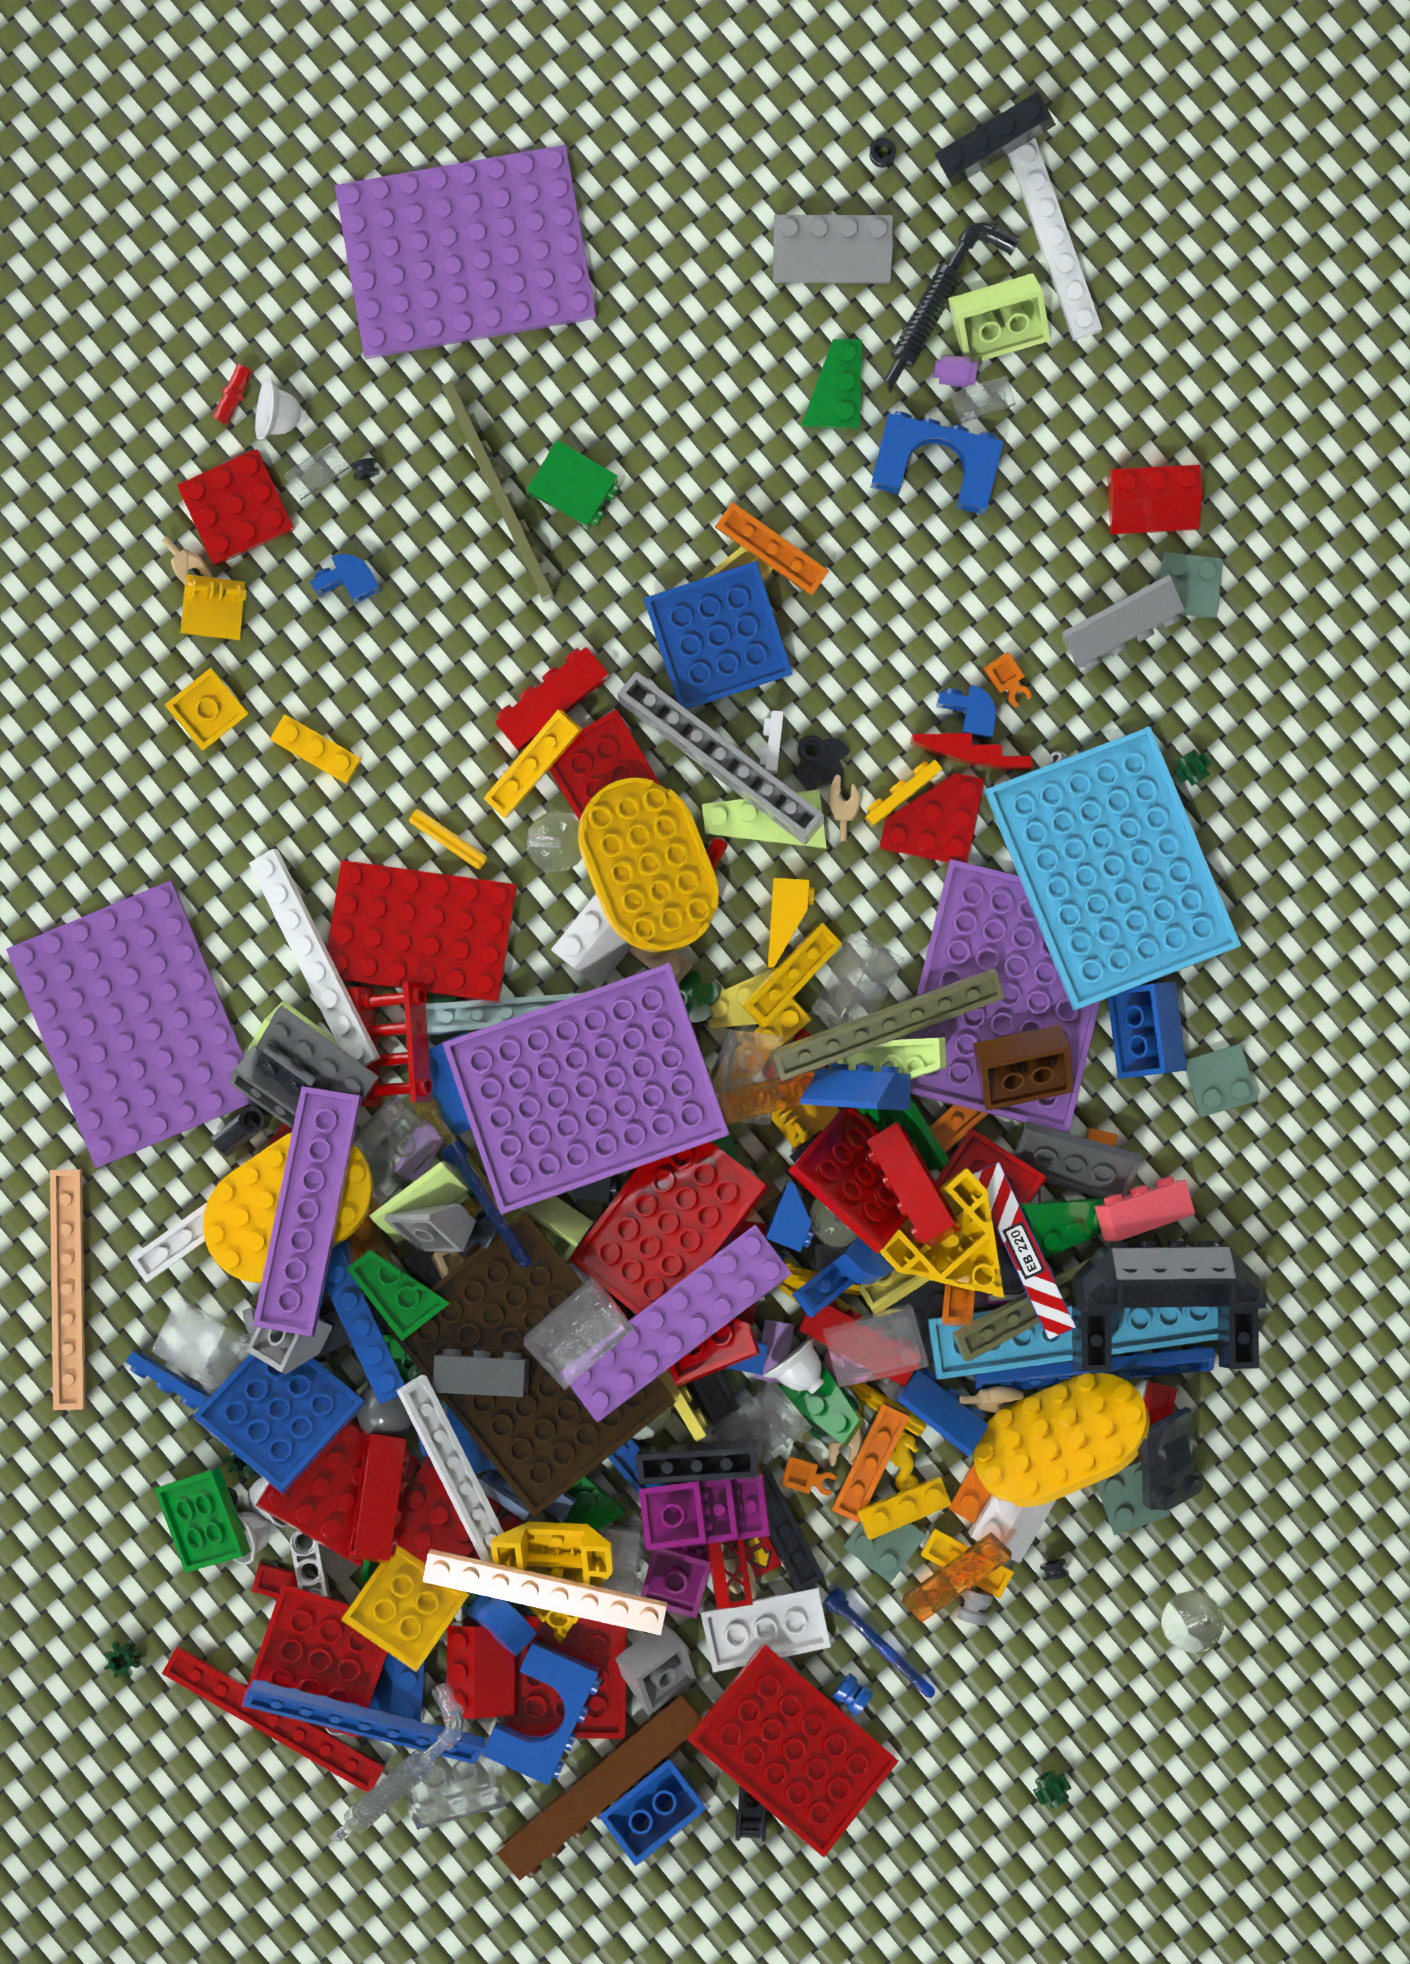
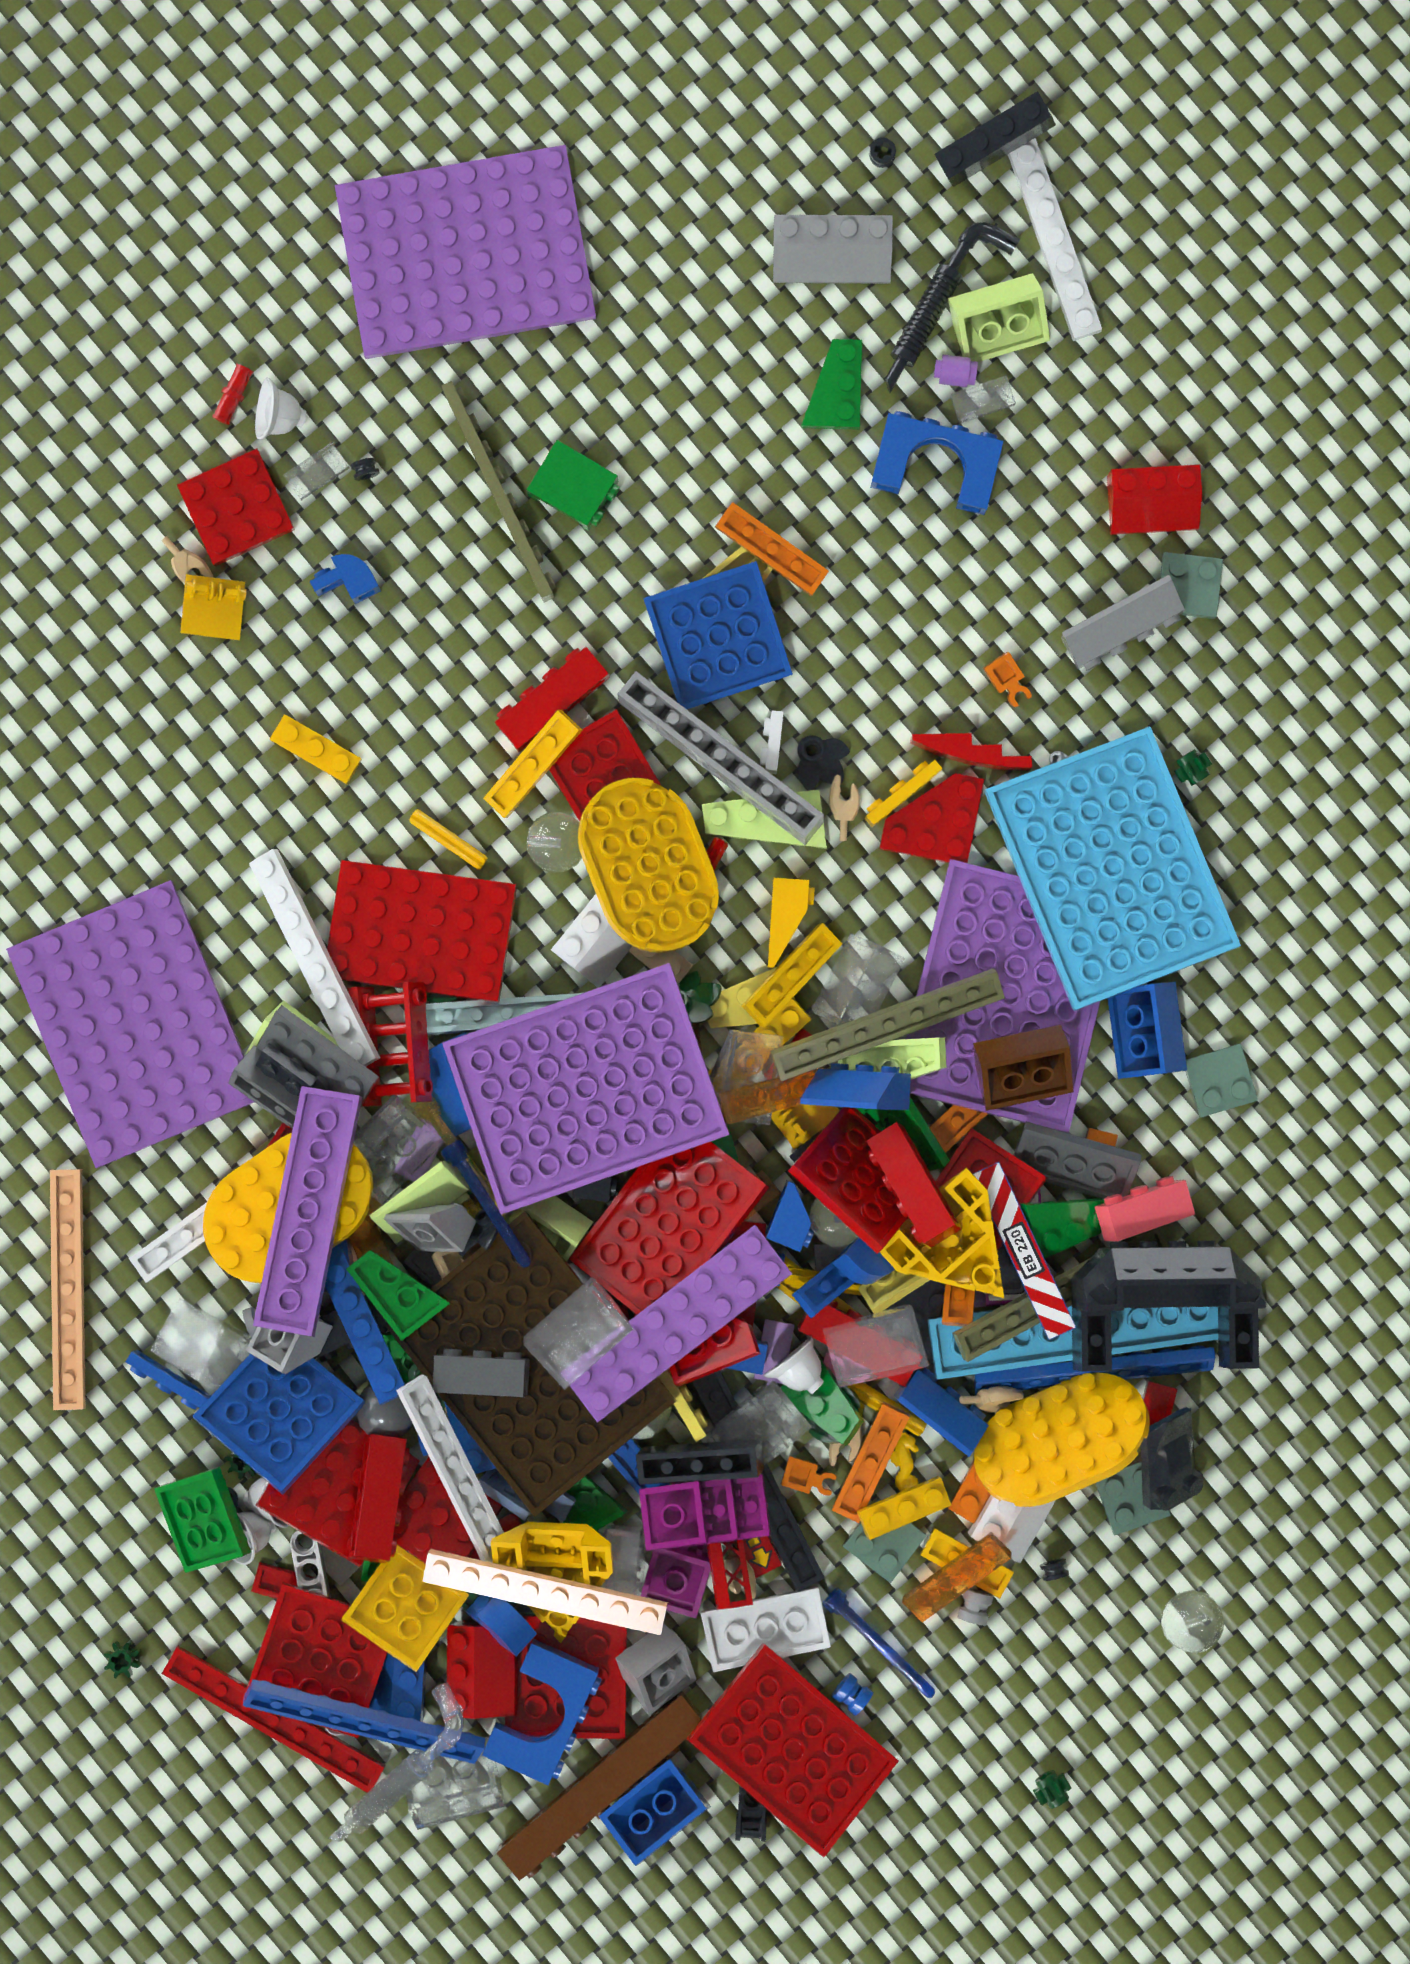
(206, 709): yellow plate -> none
(240, 1131): black piece -> none
(978, 710): blue brick -> none

